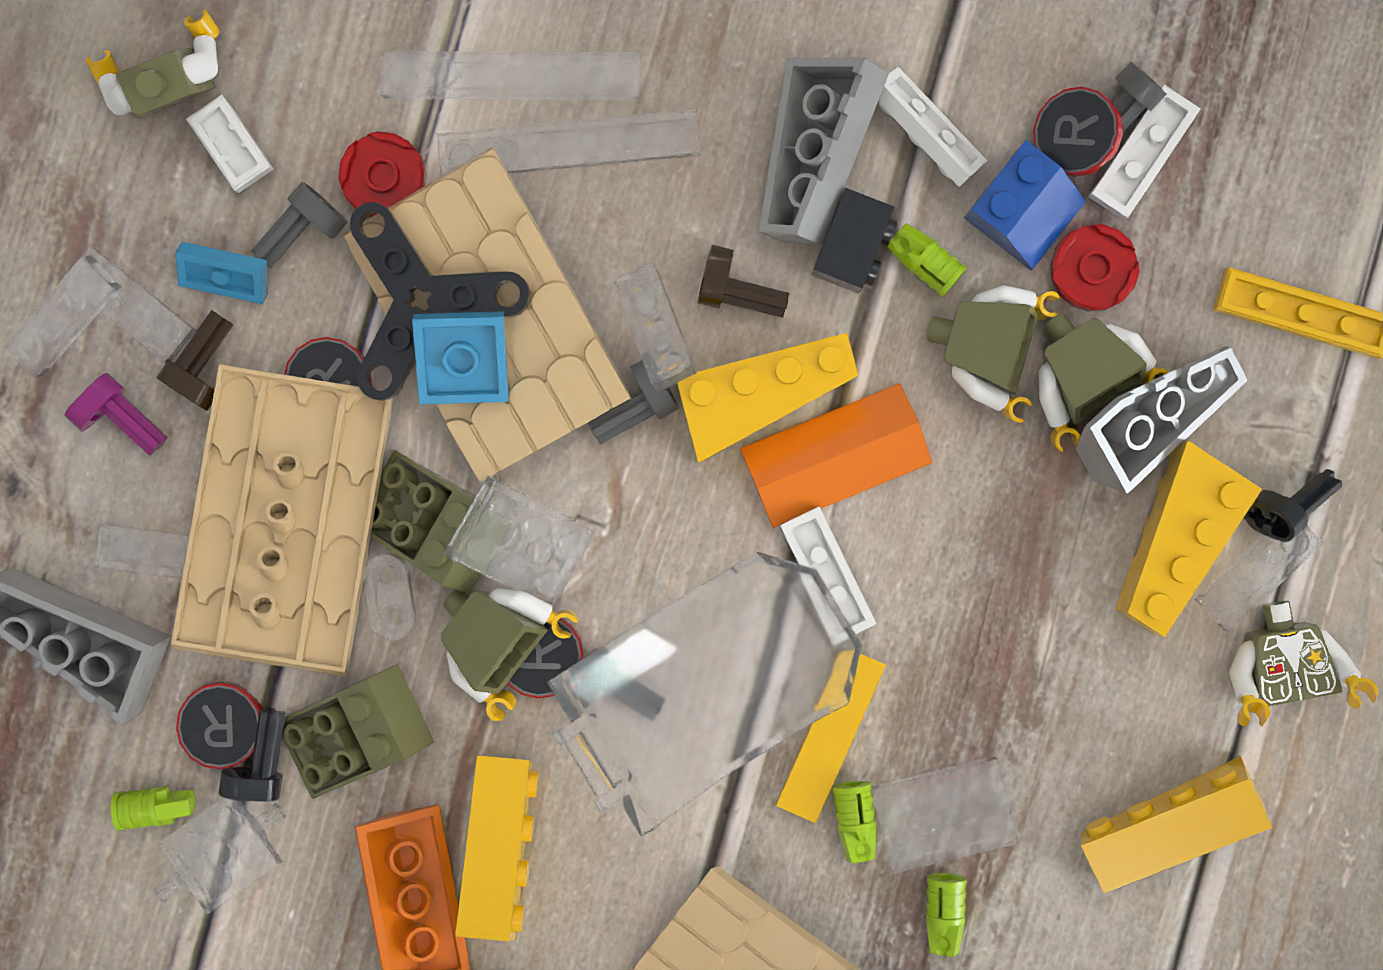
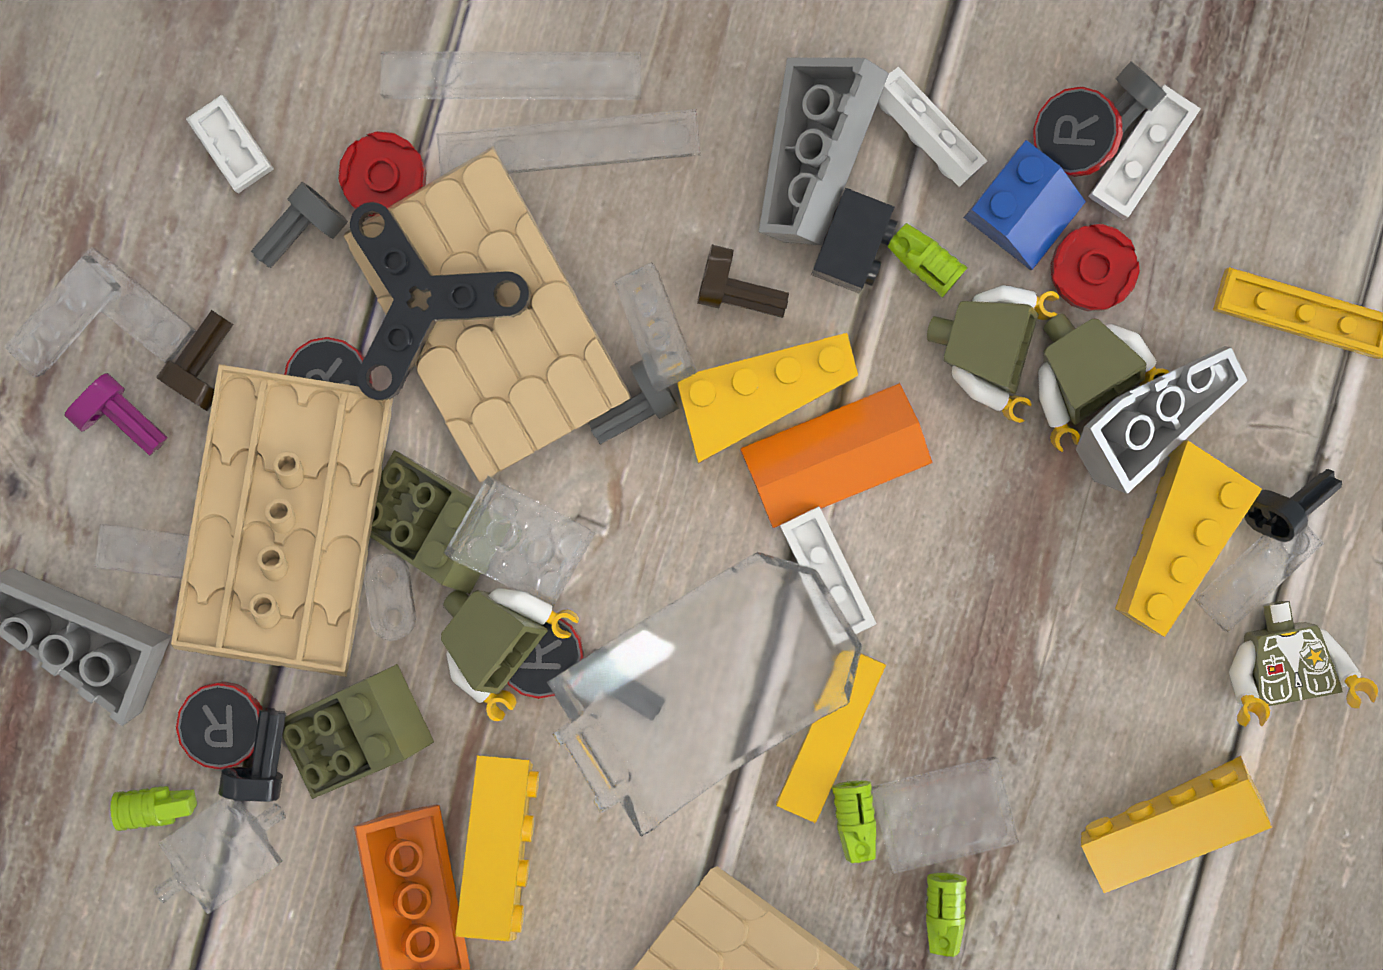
(162, 79): torso -> none
(222, 272): dark azure plate -> none
(461, 357): dark azure plate -> none

